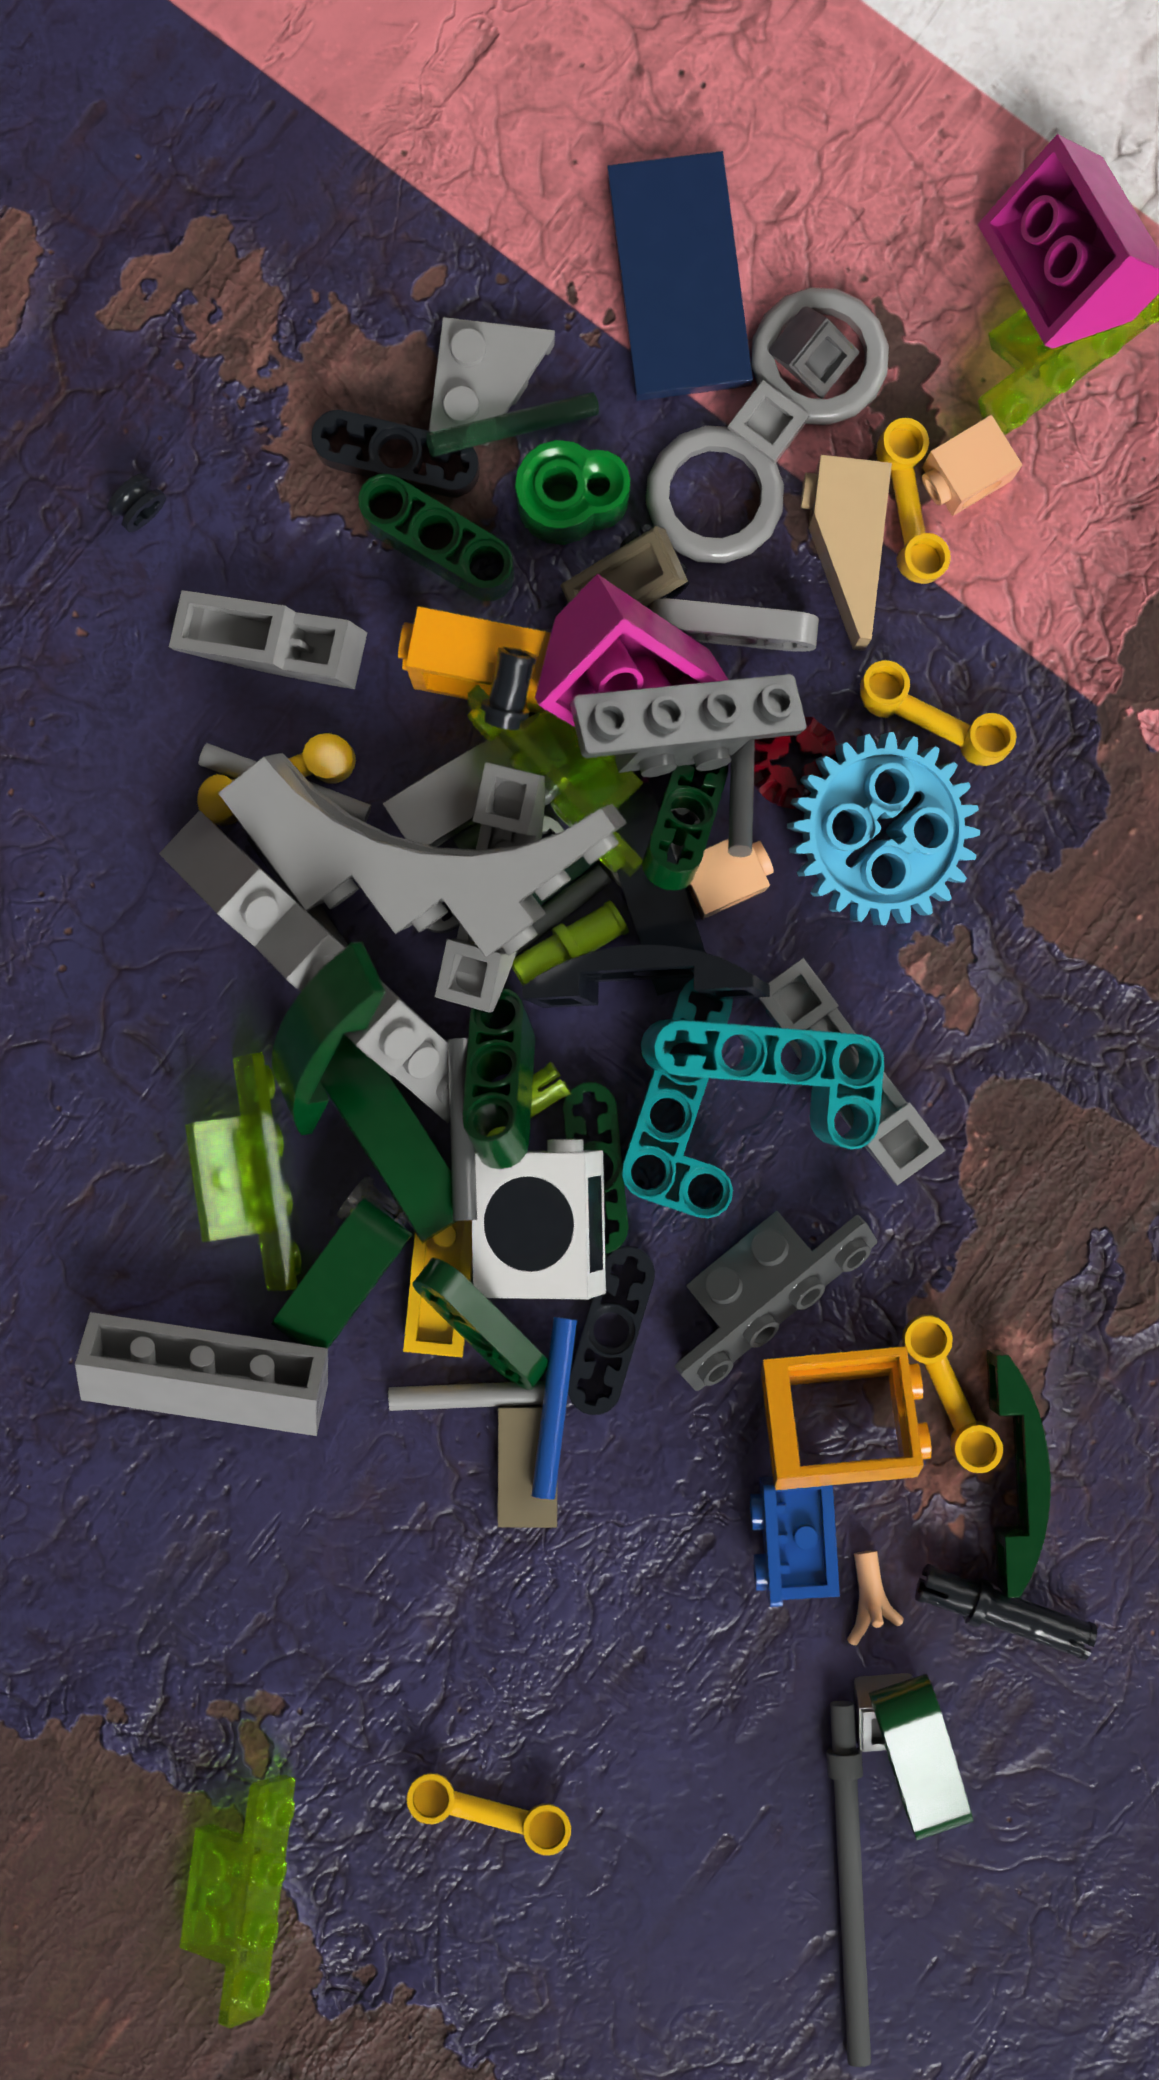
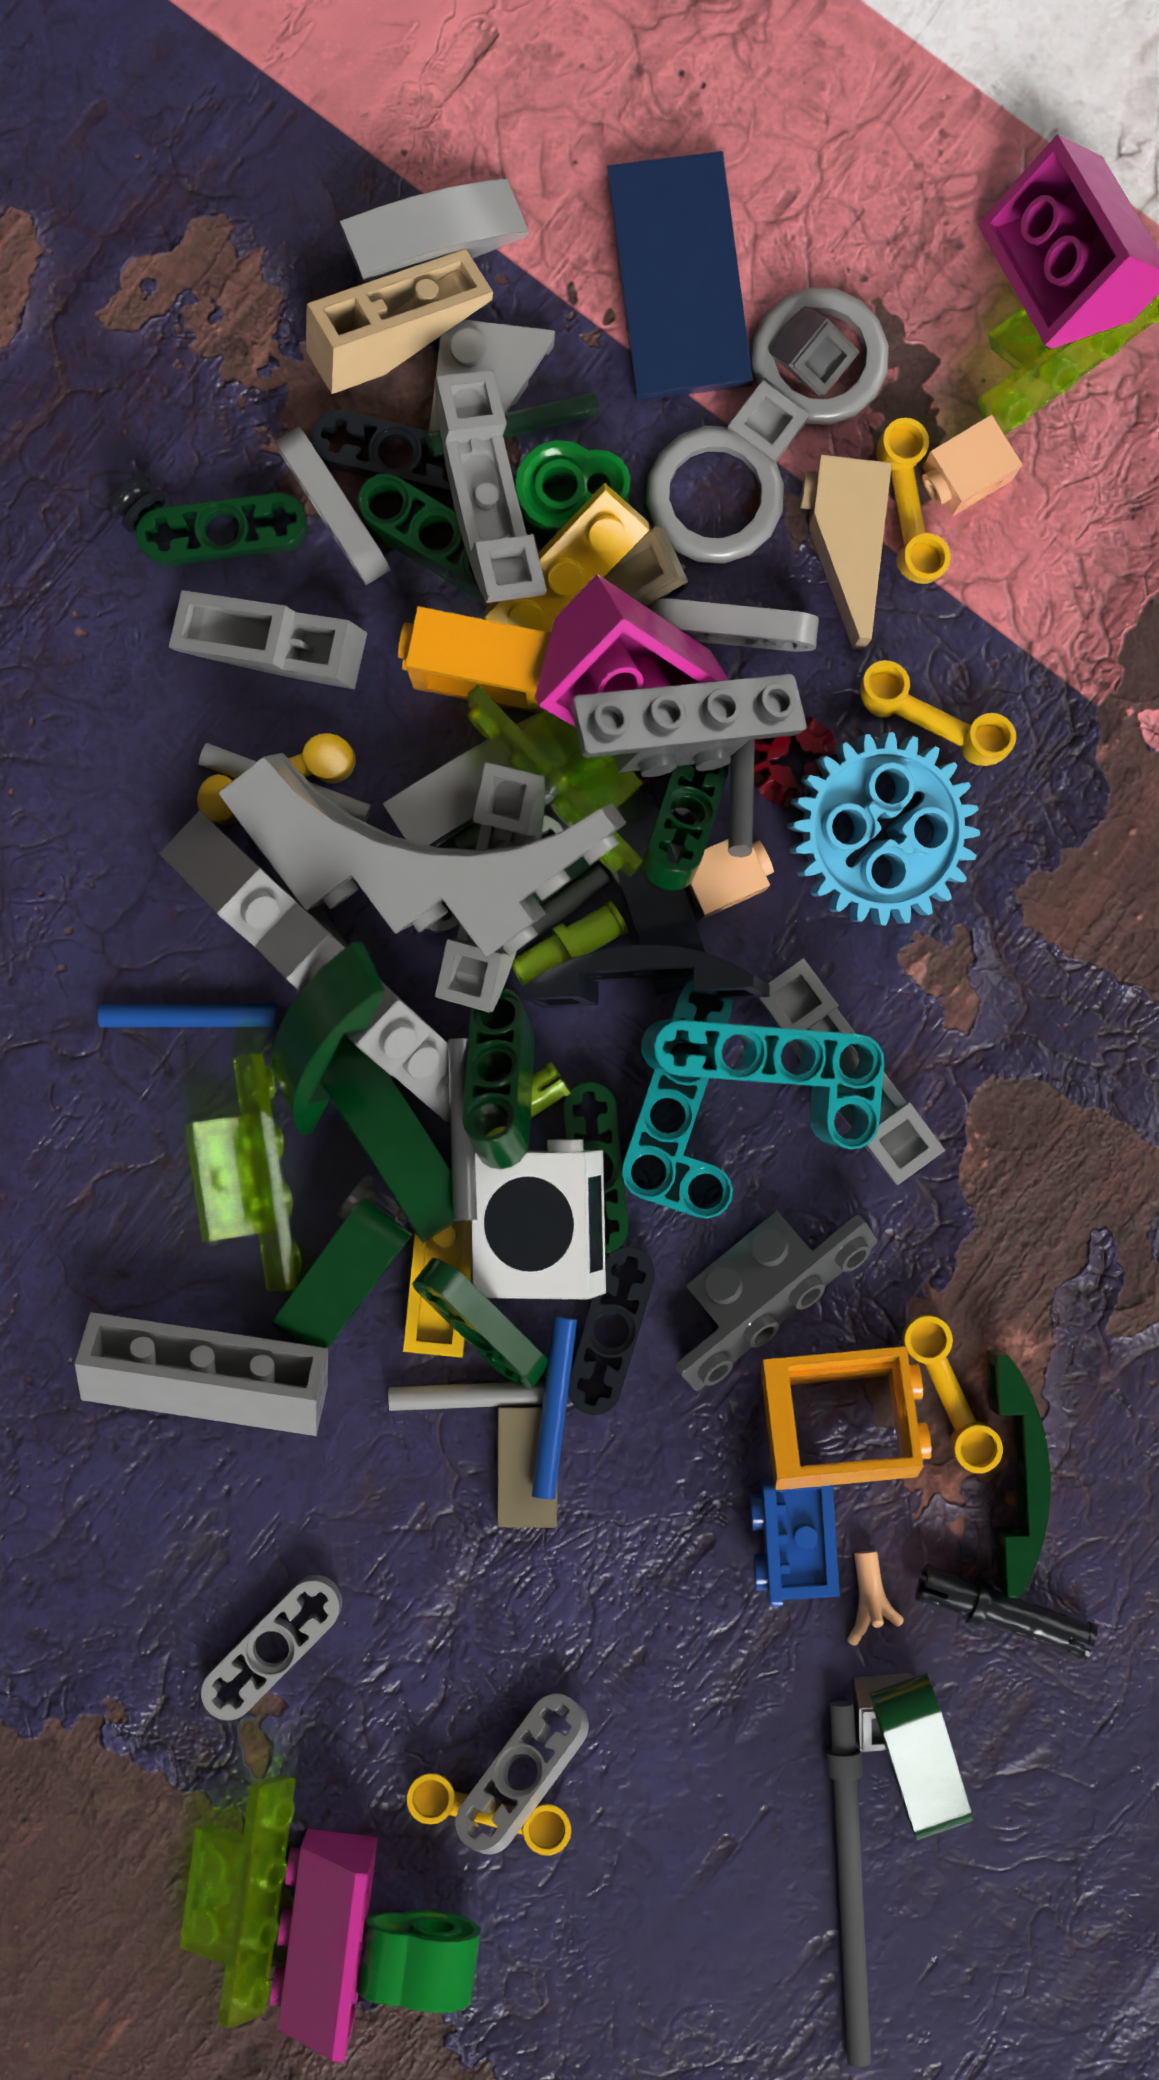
(182, 550): none -> dark green beam
(188, 1015): none -> blue bar
(229, 1667): none -> light grey beam
(324, 1939): none -> dark pink slope
(332, 505): none -> light grey beam
(390, 319): none -> tan slope
(419, 1960): none -> green piece
(433, 225): none -> light grey slope
(480, 1798): none -> light grey beam
(484, 488): none -> light grey slope
(509, 689): black pin -> none
(582, 548): none -> yellow plate

